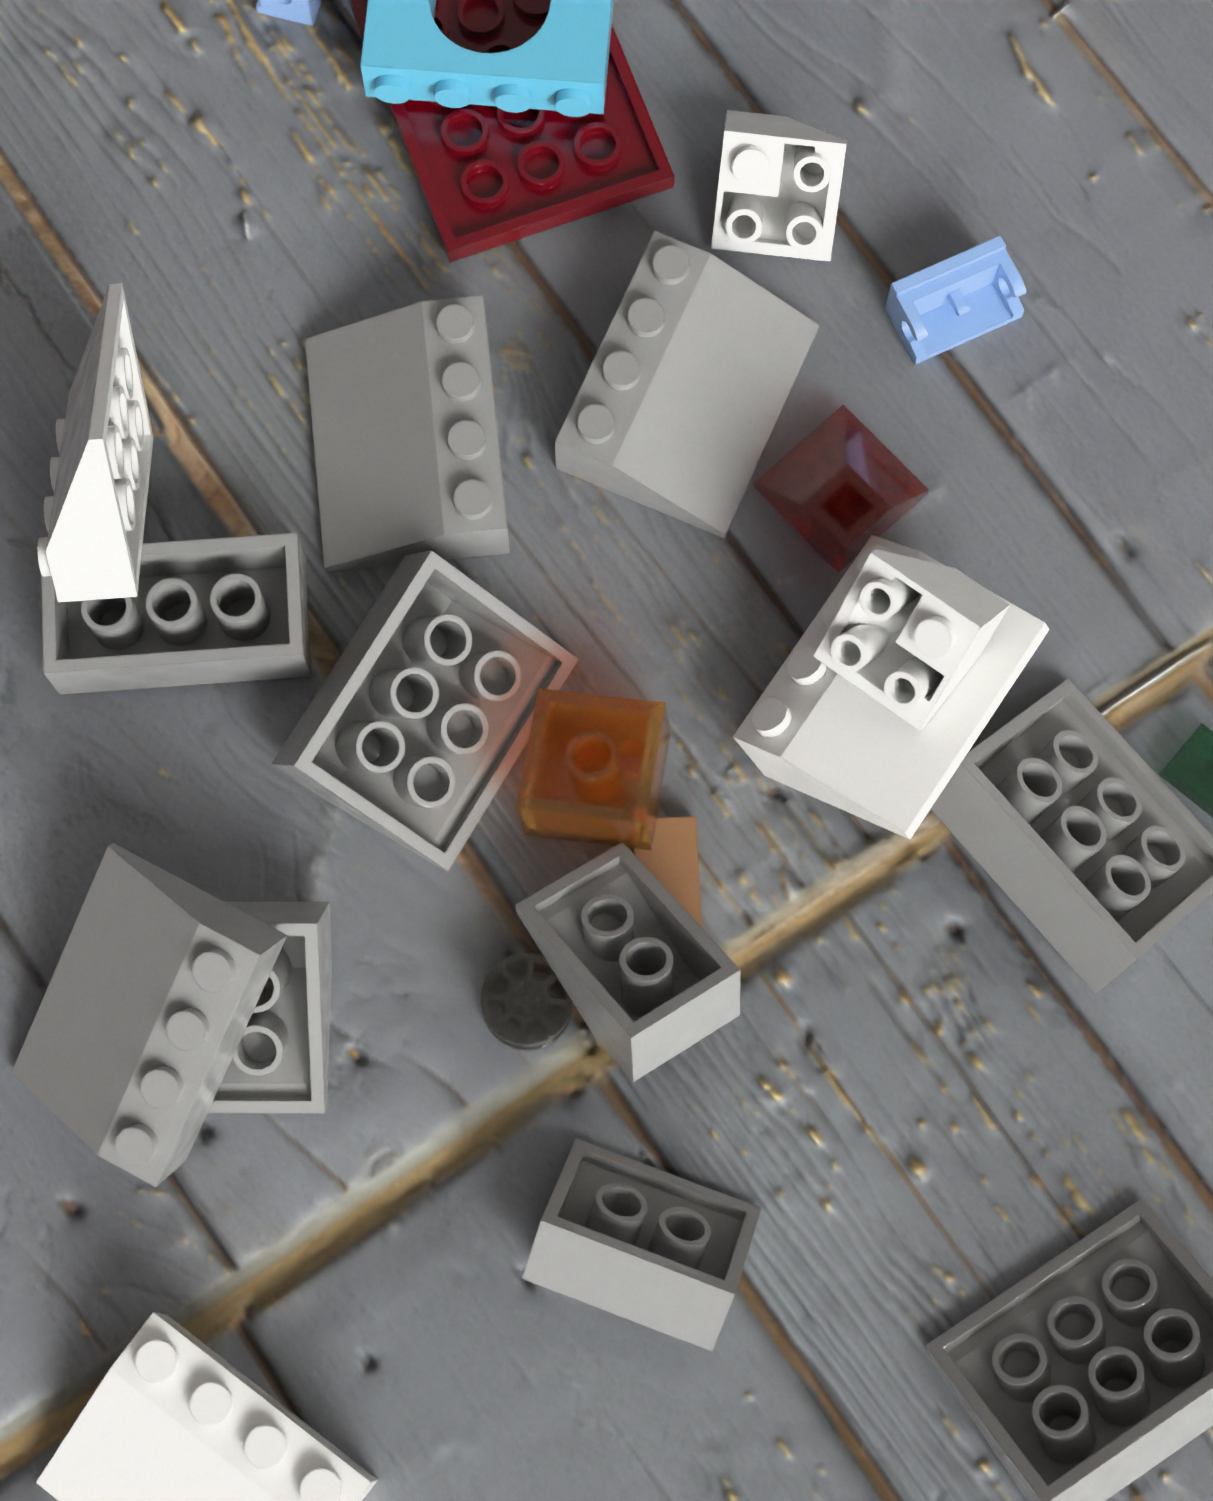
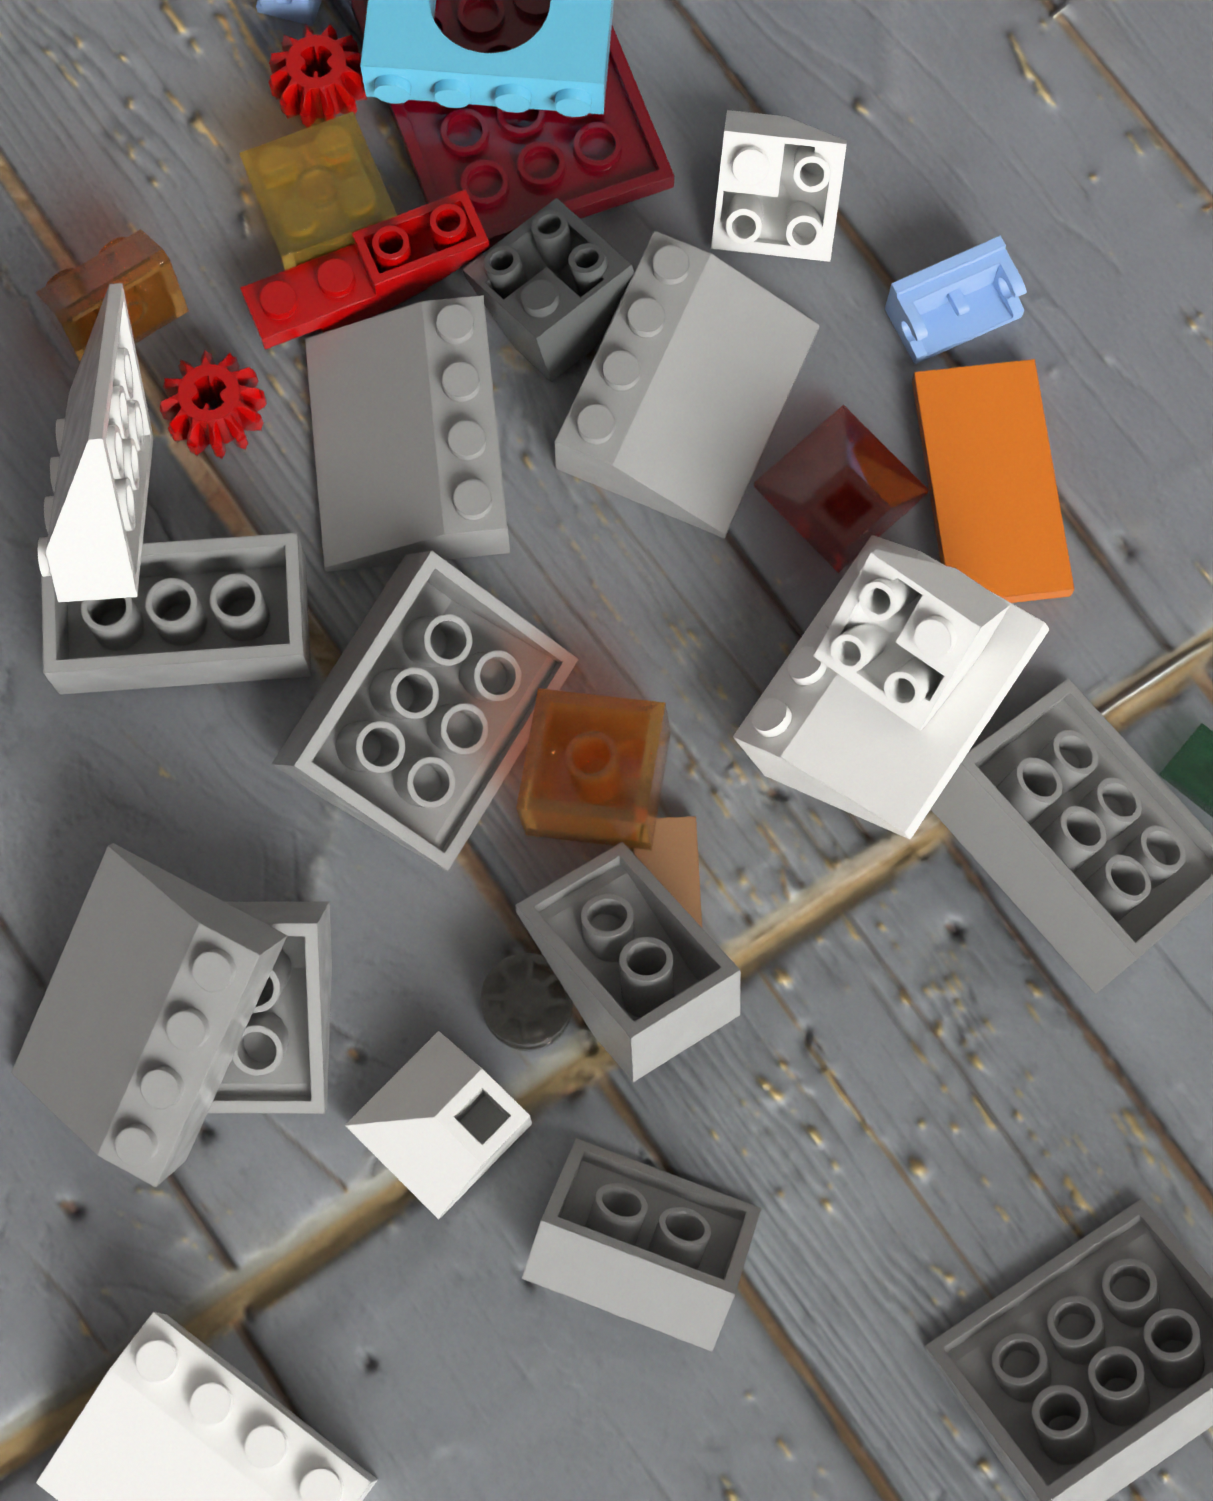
(149, 285): none -> clear orange slope
(191, 413): none -> red gear
(316, 189): none -> clear yellow brick
(317, 75): none -> red gear
(372, 275): none -> red slope
(439, 1123): none -> white slope
(551, 287): none -> dark grey slope
(993, 478): none -> orange tile

